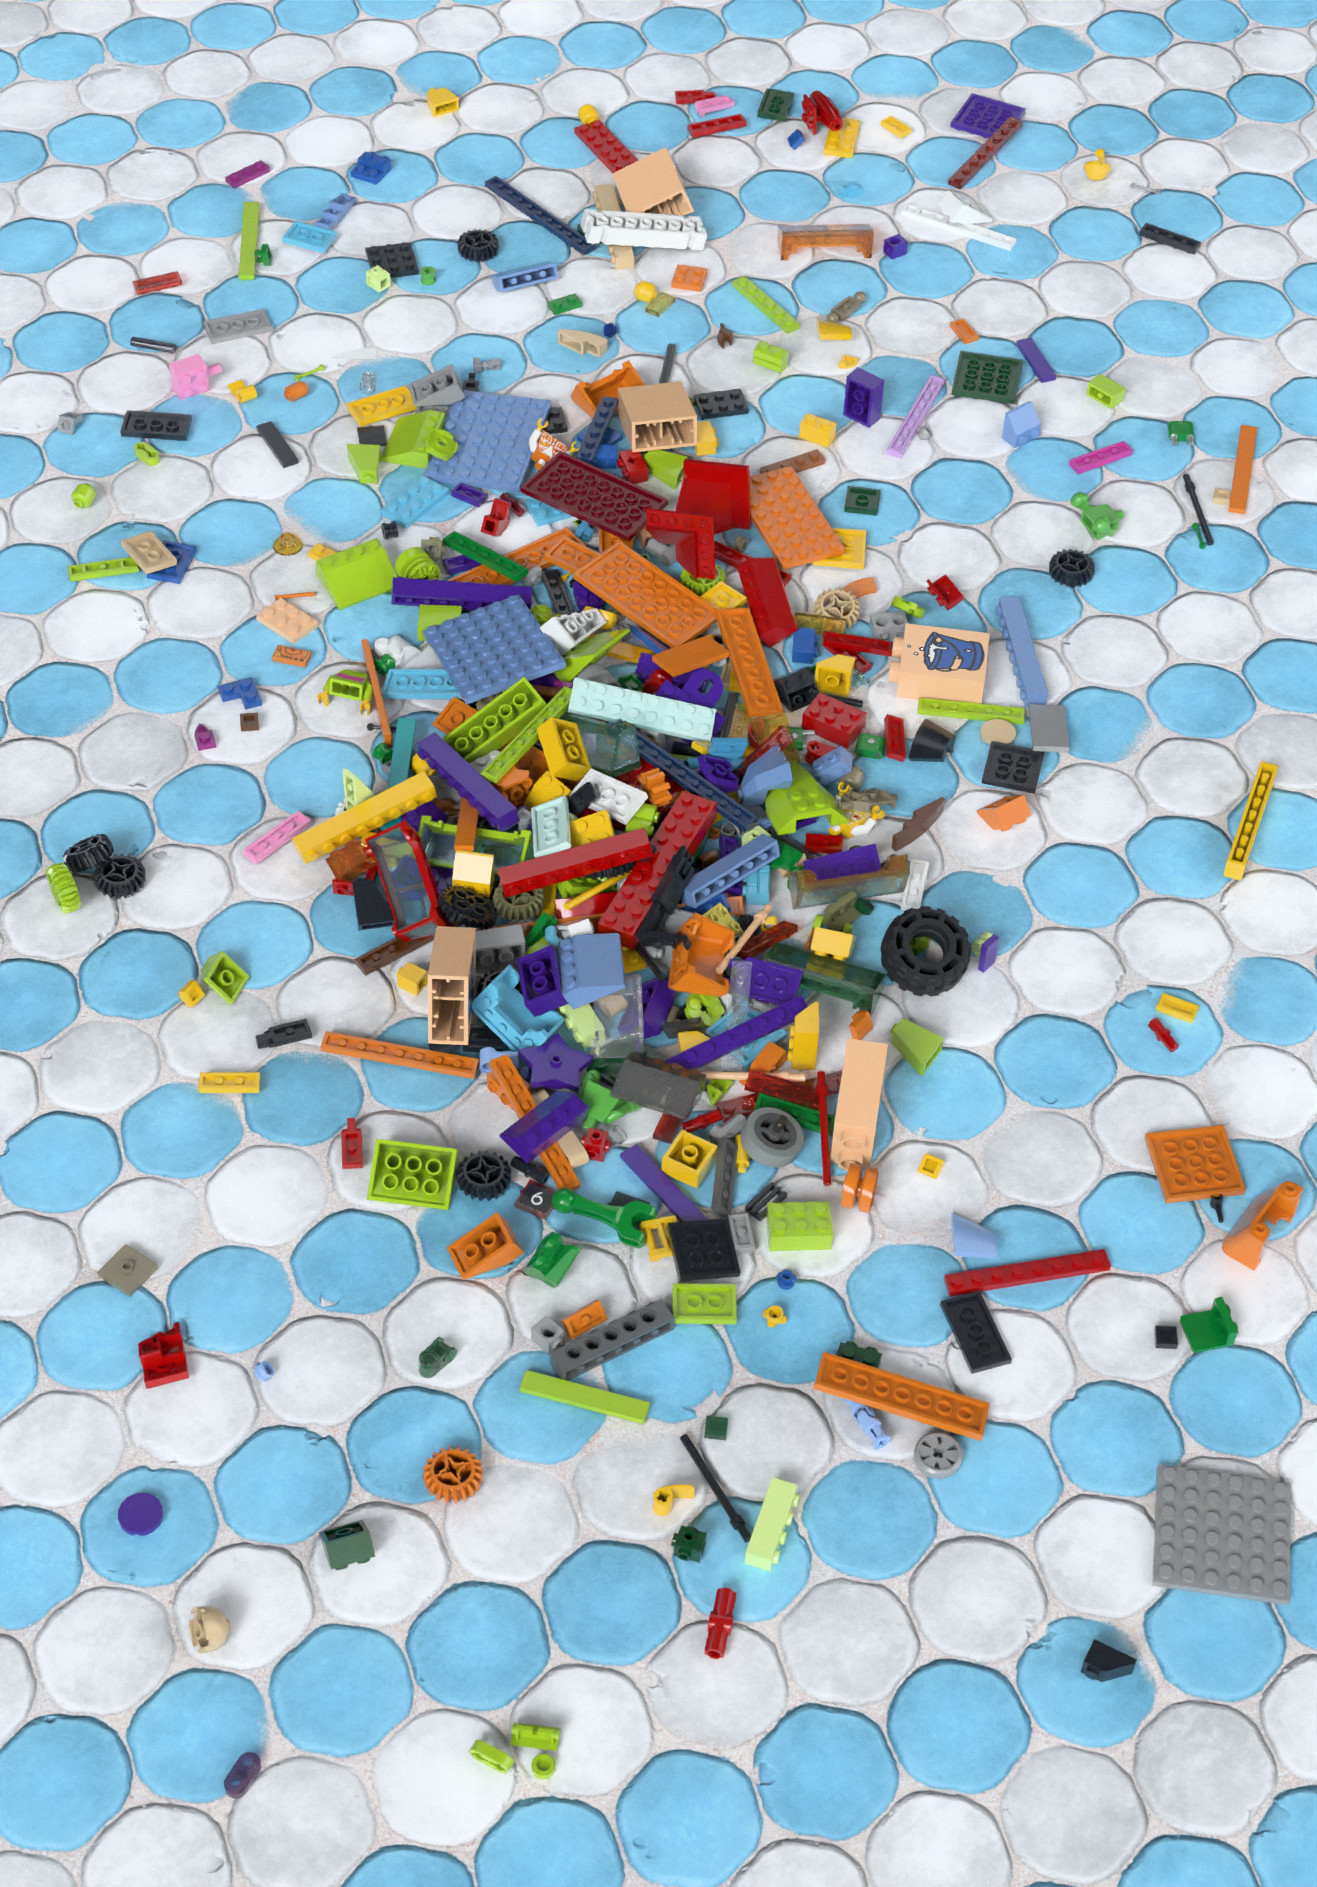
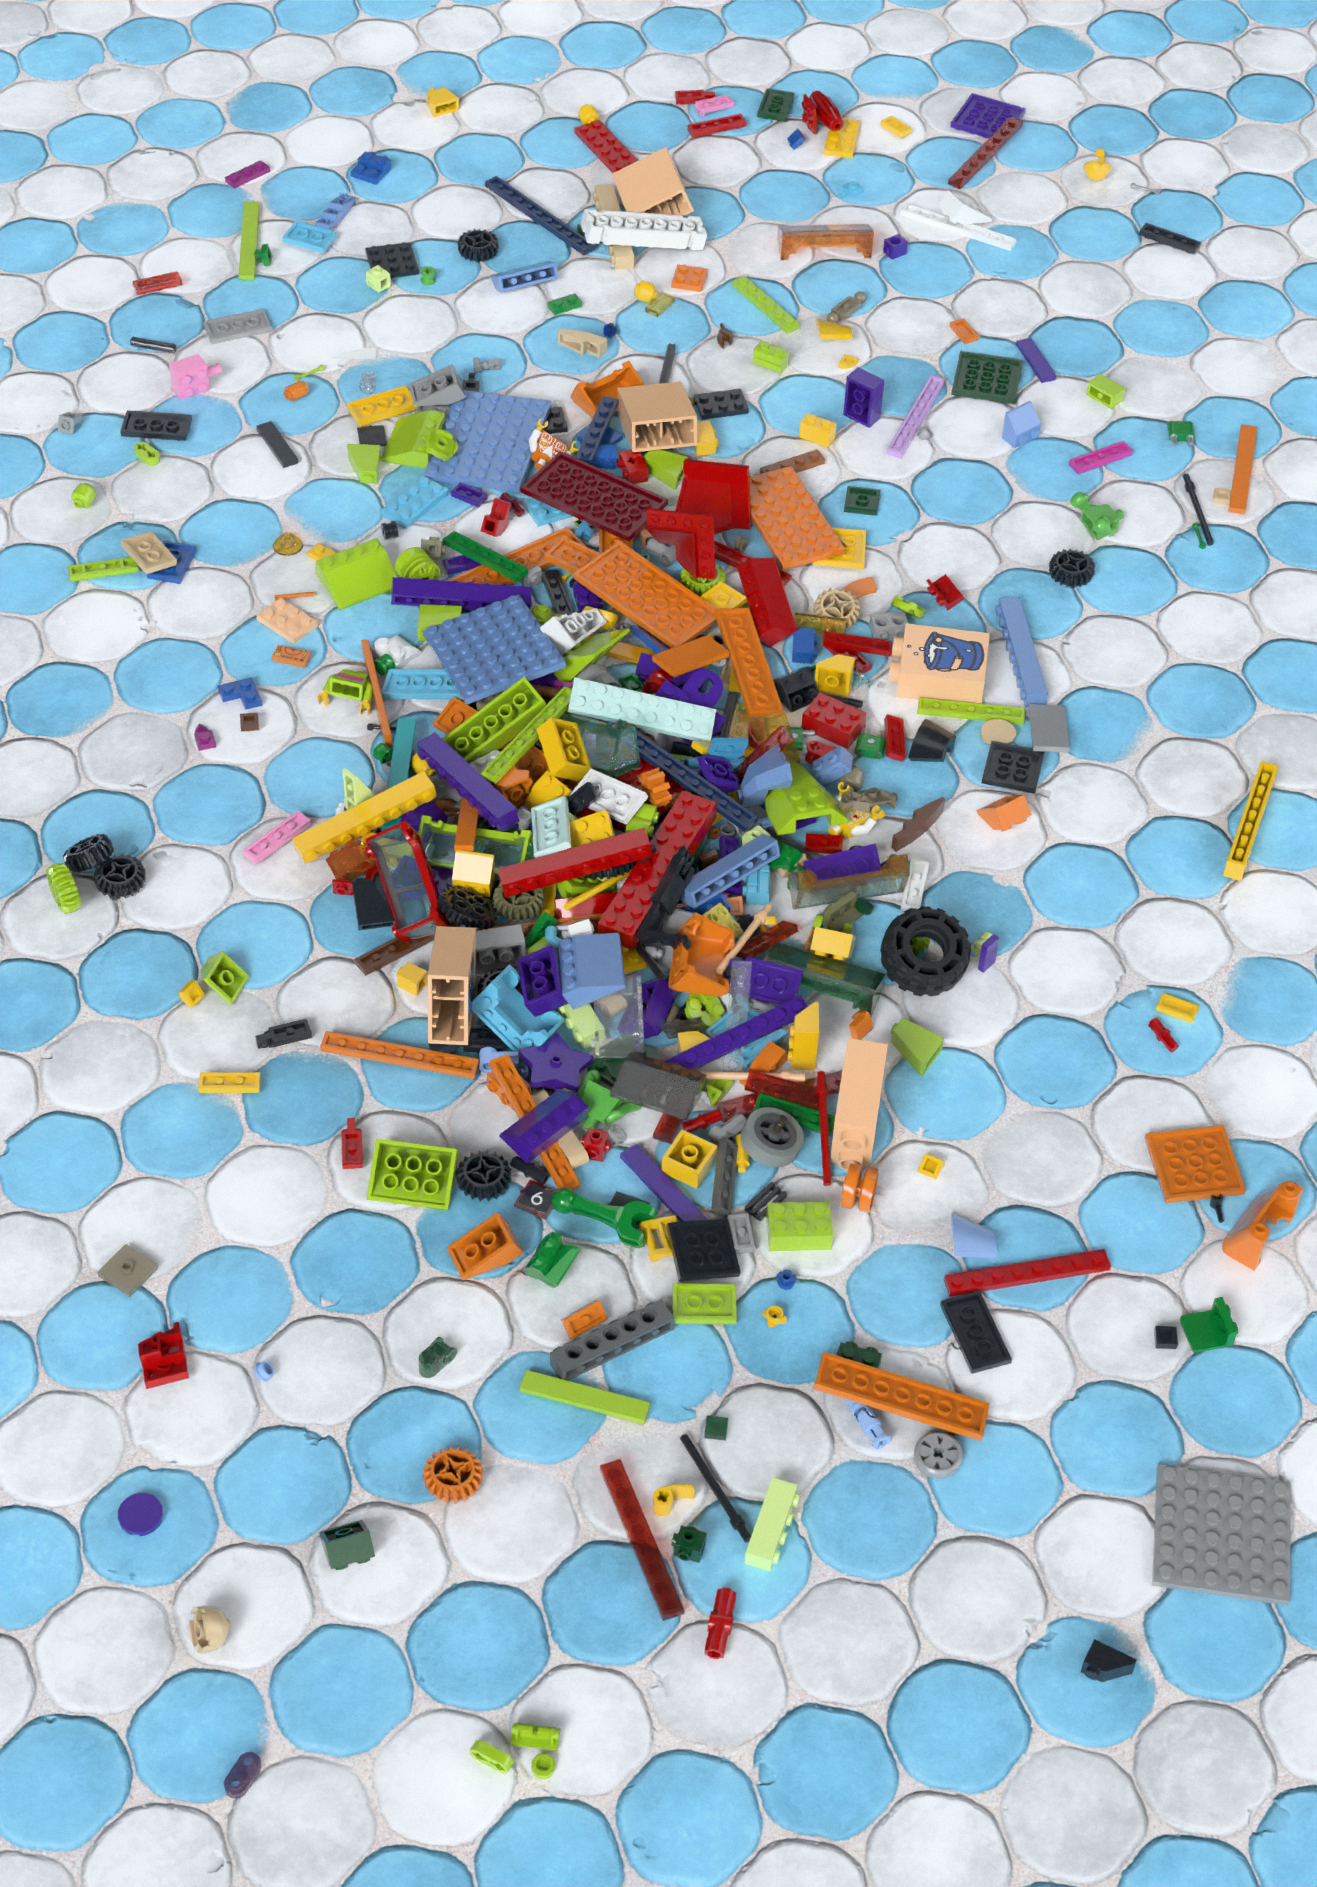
(242, 392): yellow panel -> none
(544, 1328): light grey brick -> none
(641, 1540): none -> clear red plate

